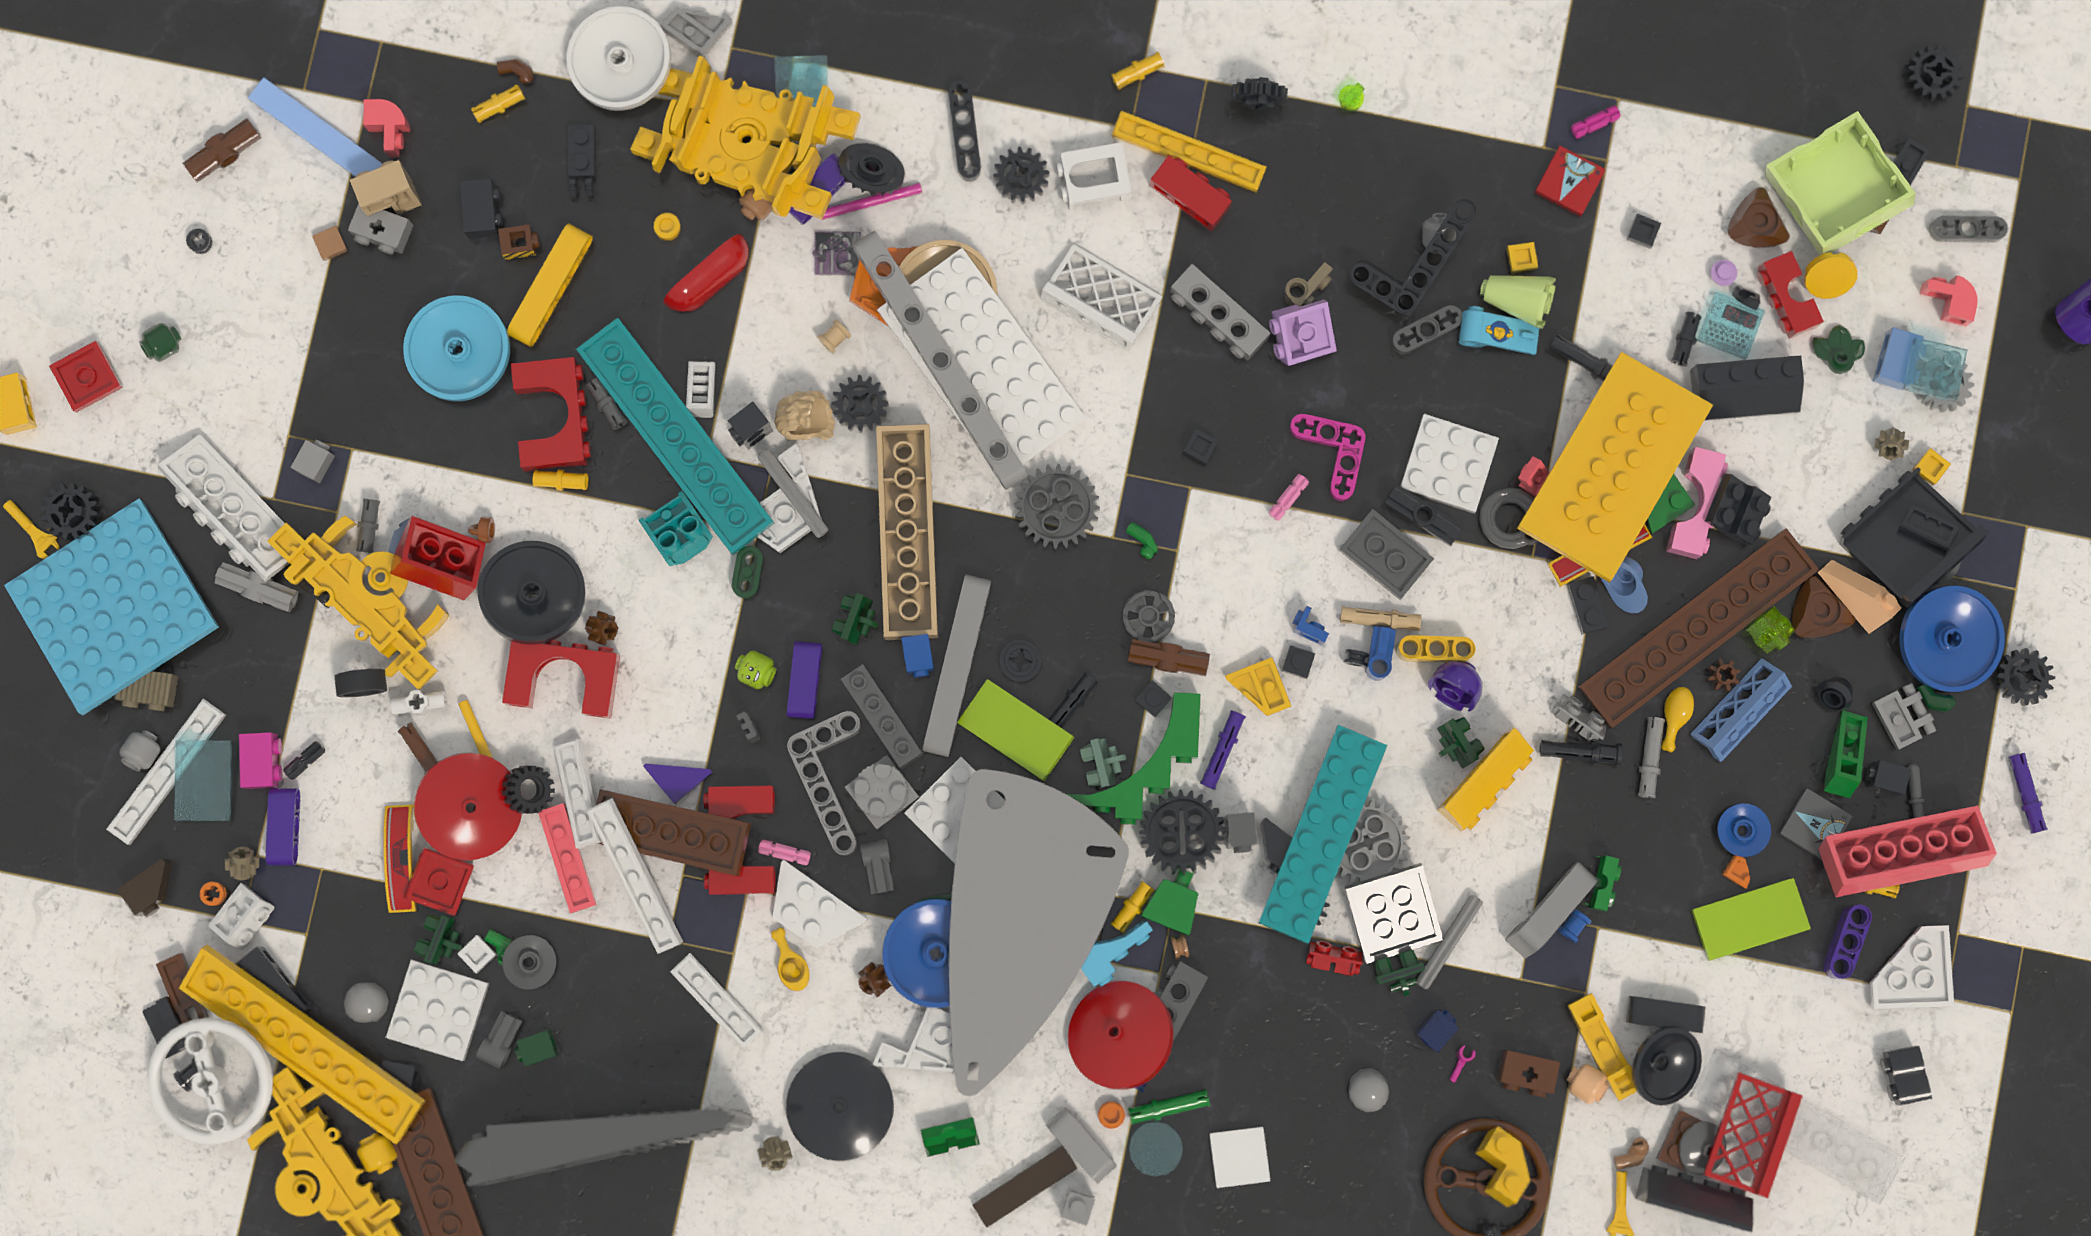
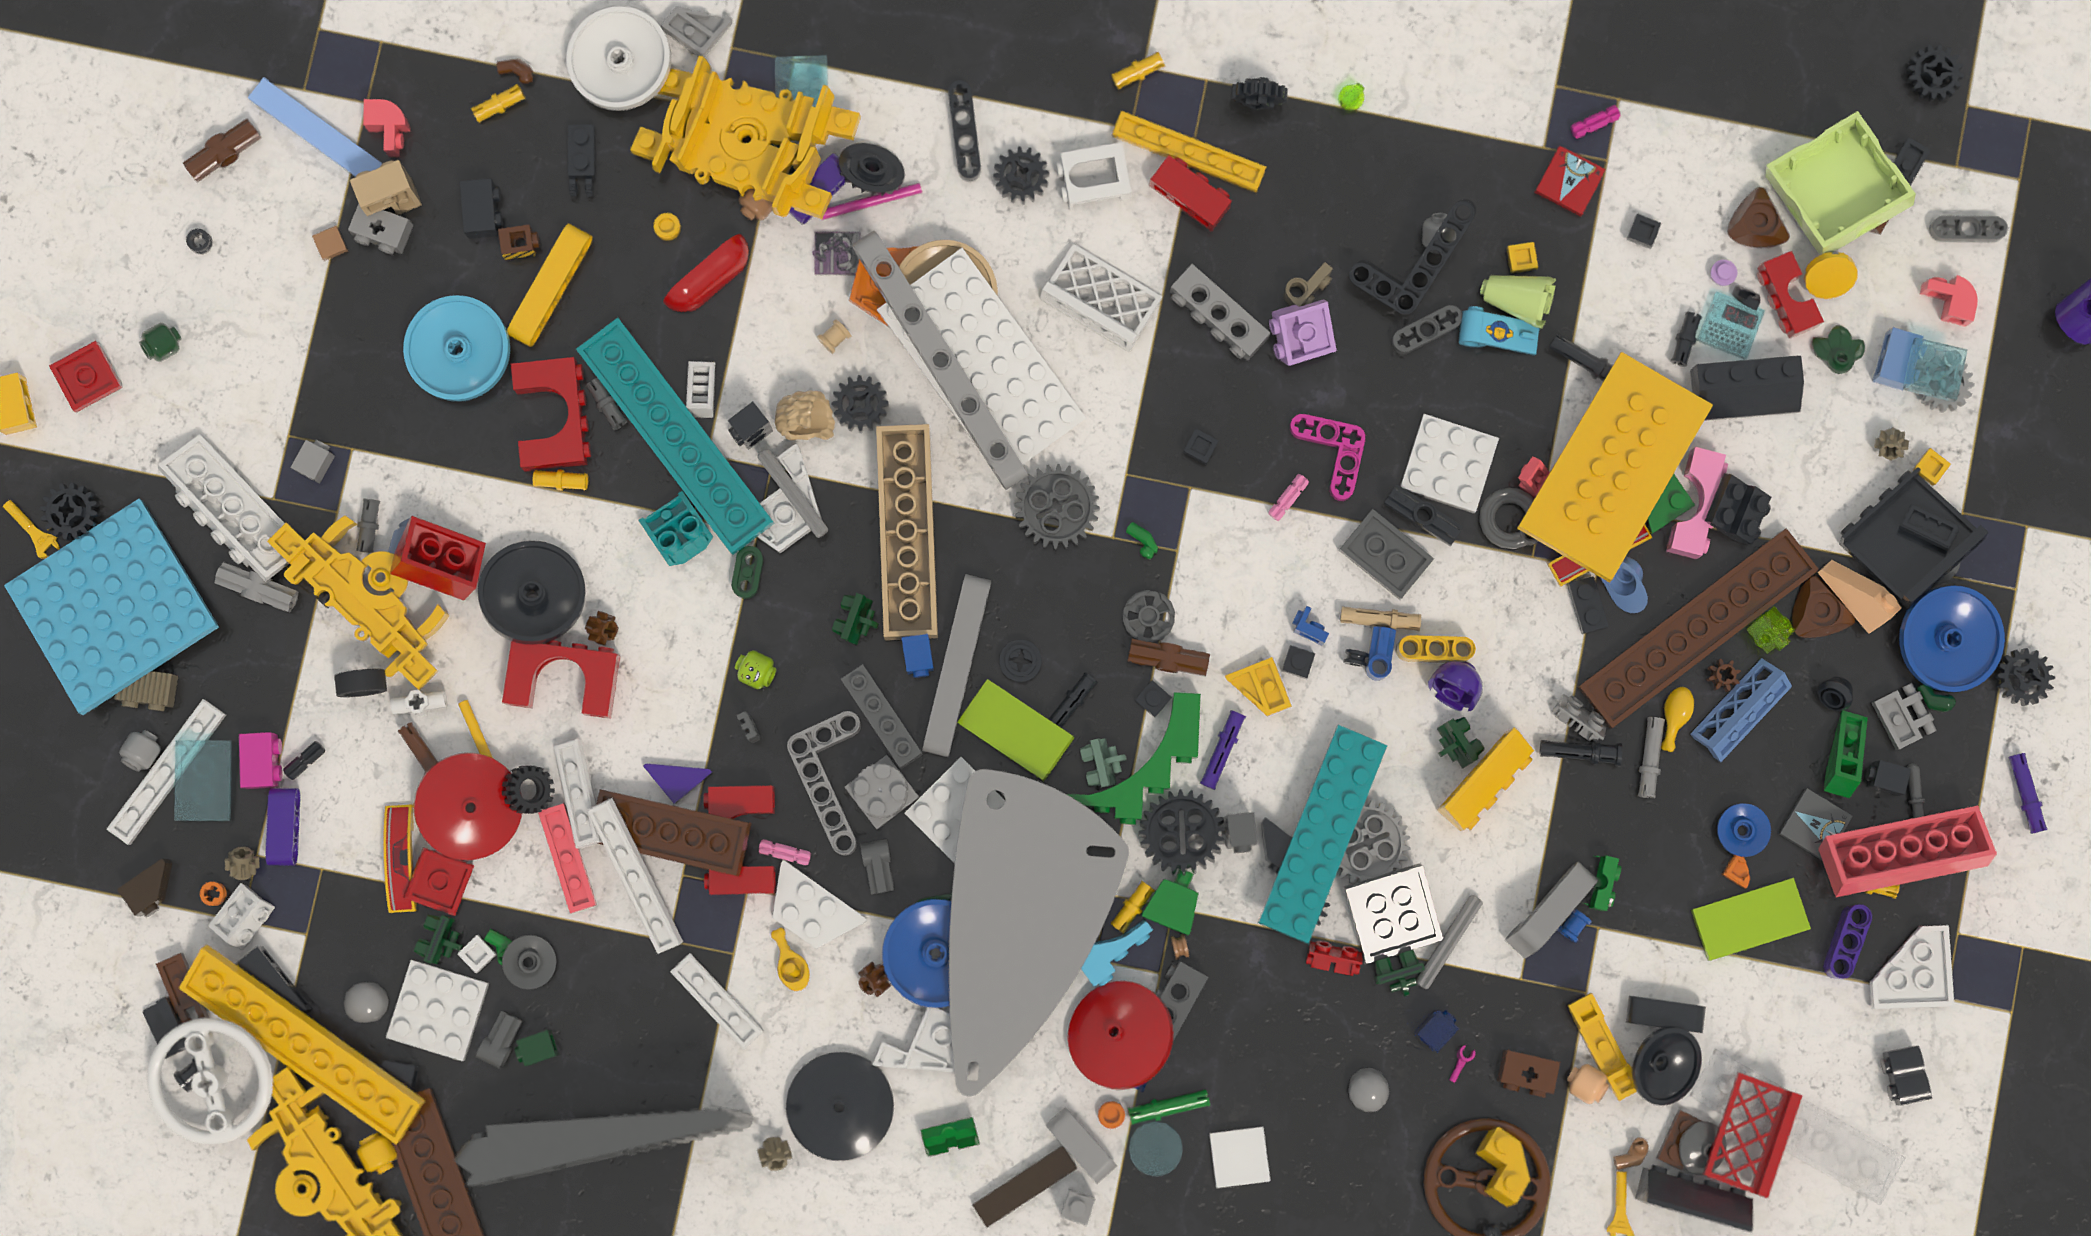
(484, 529): dark orange tile -> none
(804, 680): dark purple beam -> none

